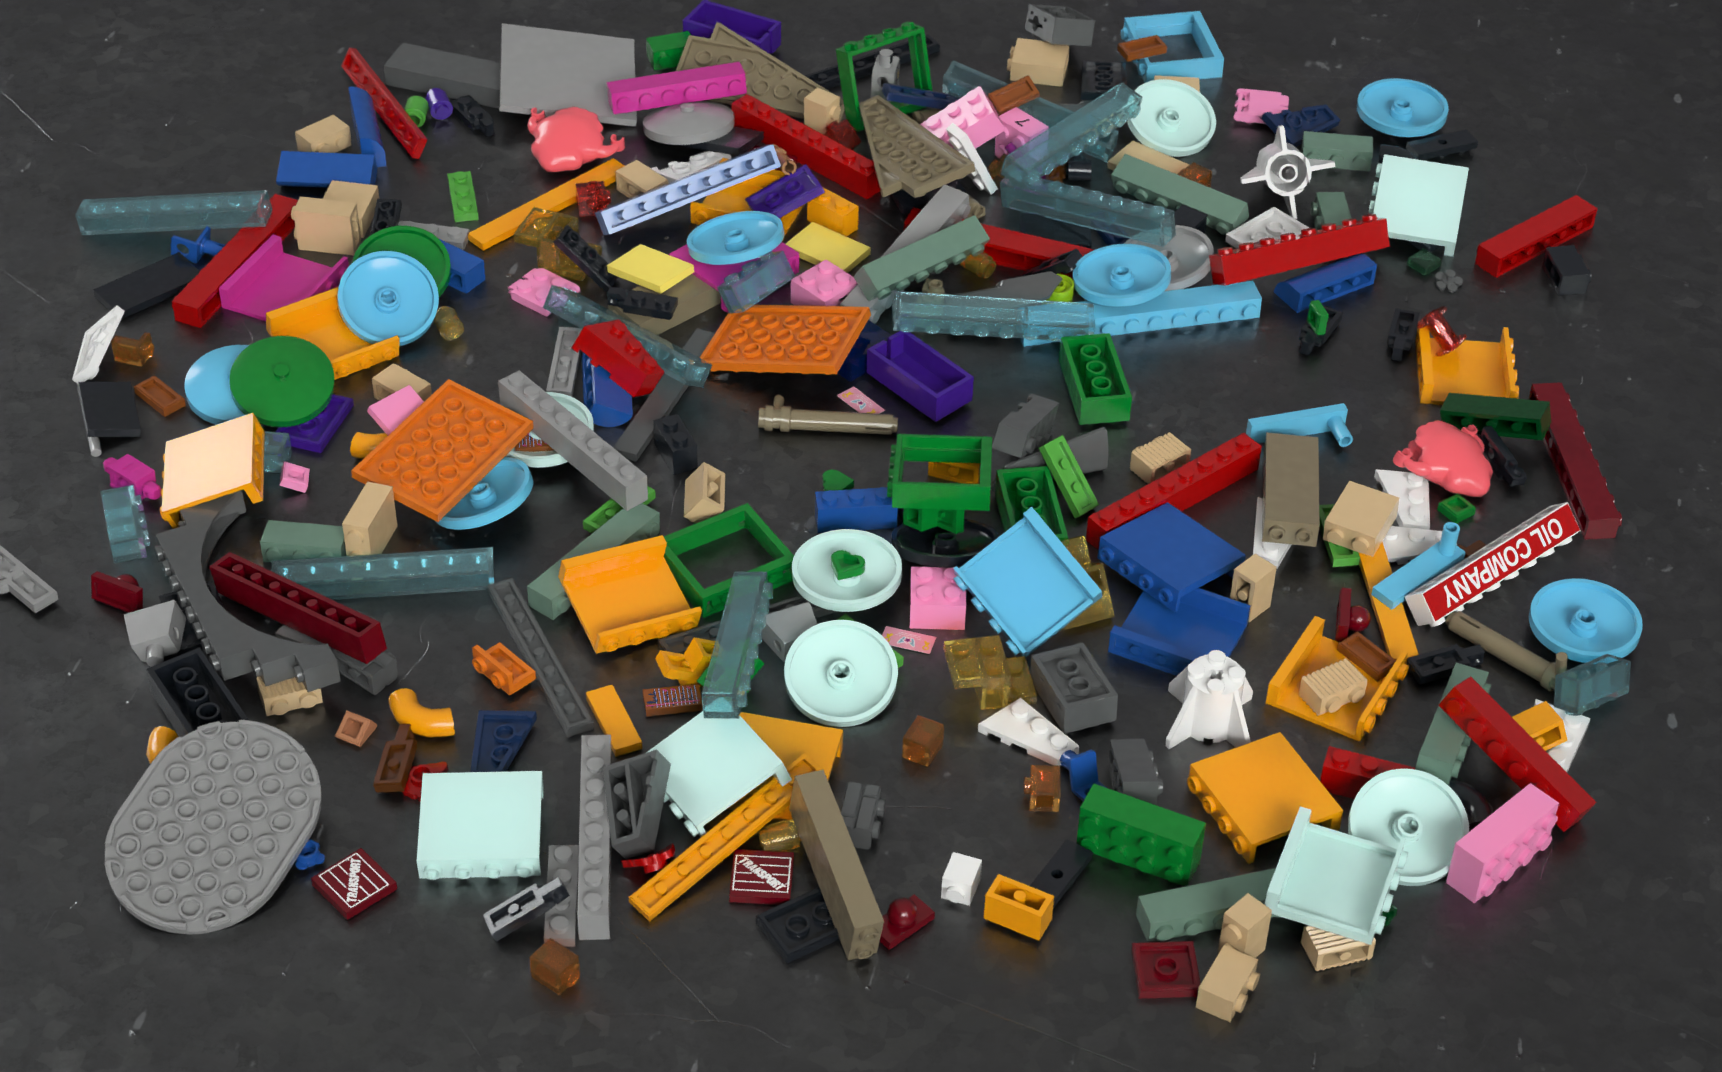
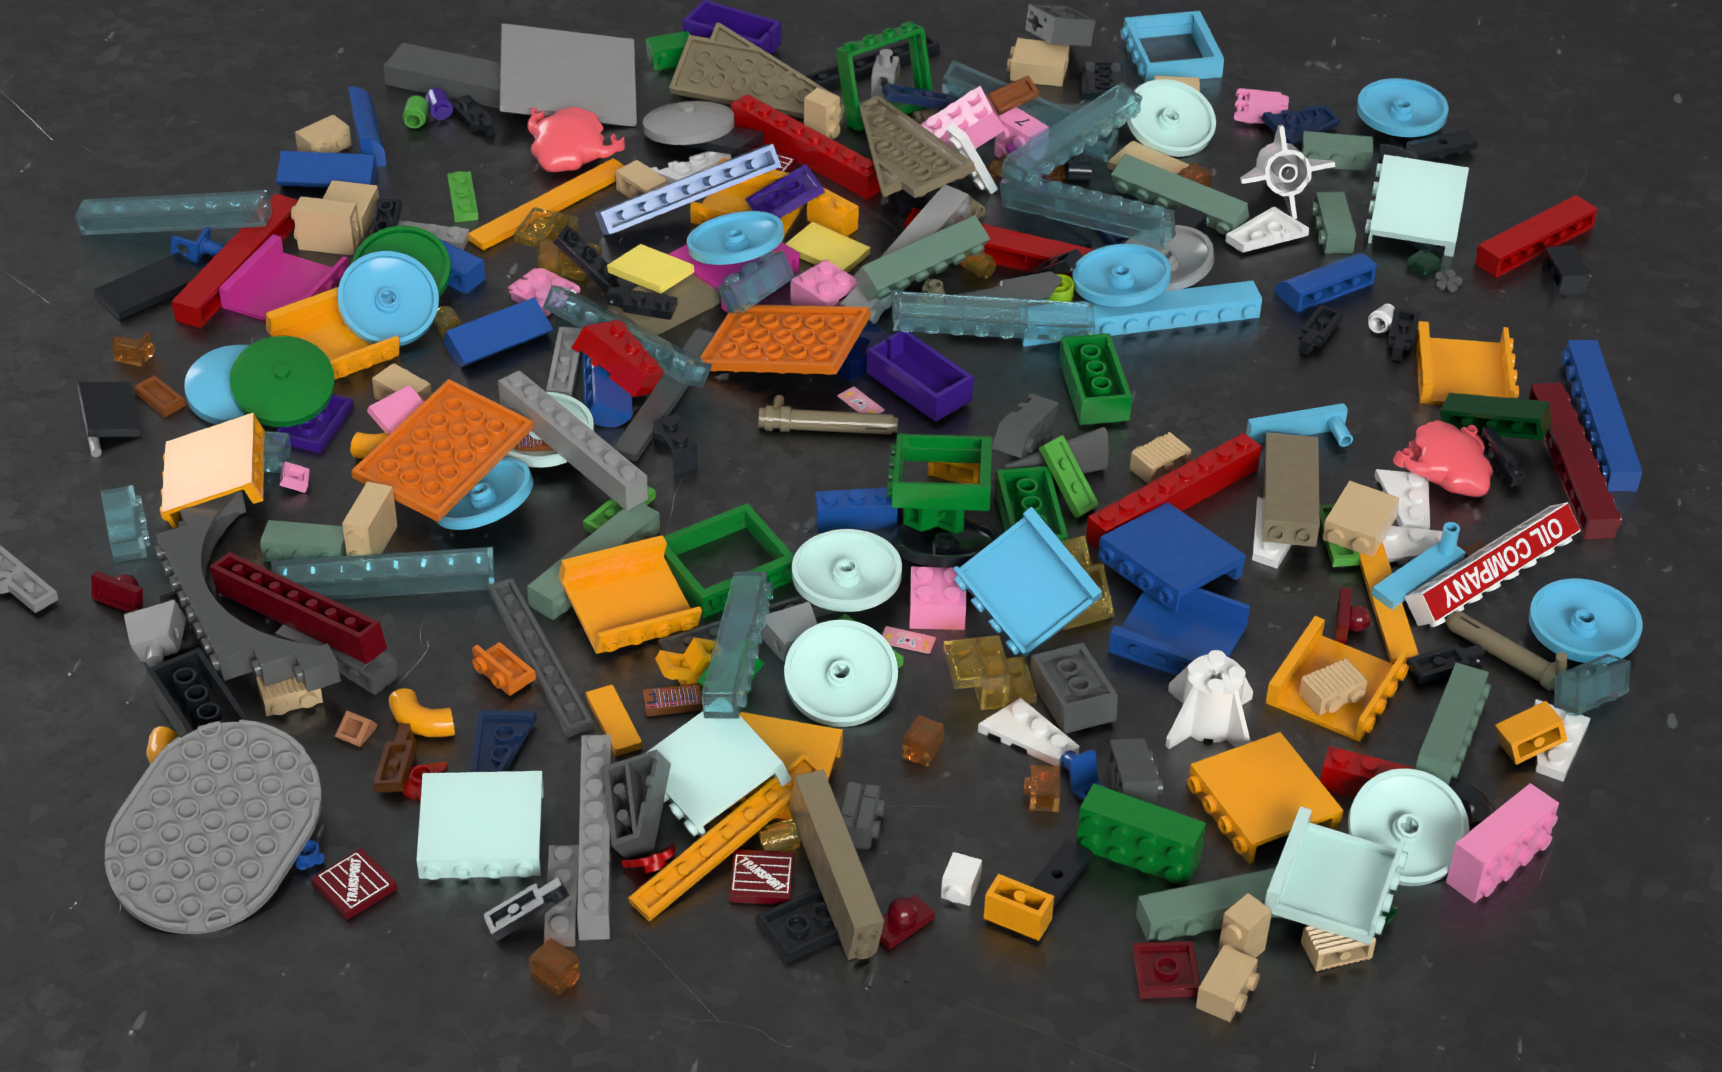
(95, 345): white wing -> none
(131, 471): dark pink piece -> none
(385, 103): red tile -> none
(496, 332): none -> blue brick
(591, 197): clear red brick -> none
(676, 87): dark pink brick -> none
(704, 493): tan brick -> none
(787, 164): medium nougat pin -> none
(836, 480): green tile -> none
(843, 134): clear red brick -> none
(847, 565): green tile -> none
(1142, 48): dark orange tile -> none
(1254, 584): tan brick -> none
(1299, 250): red brick -> none
(1317, 317): green tile -> none
(1366, 655): dark orange tile -> none
(1381, 319): none -> white cone
(1441, 331): clear red hose -> none
(1456, 508): green tile -> none
(1515, 750): red brick -> none
(1601, 415): none -> blue brick

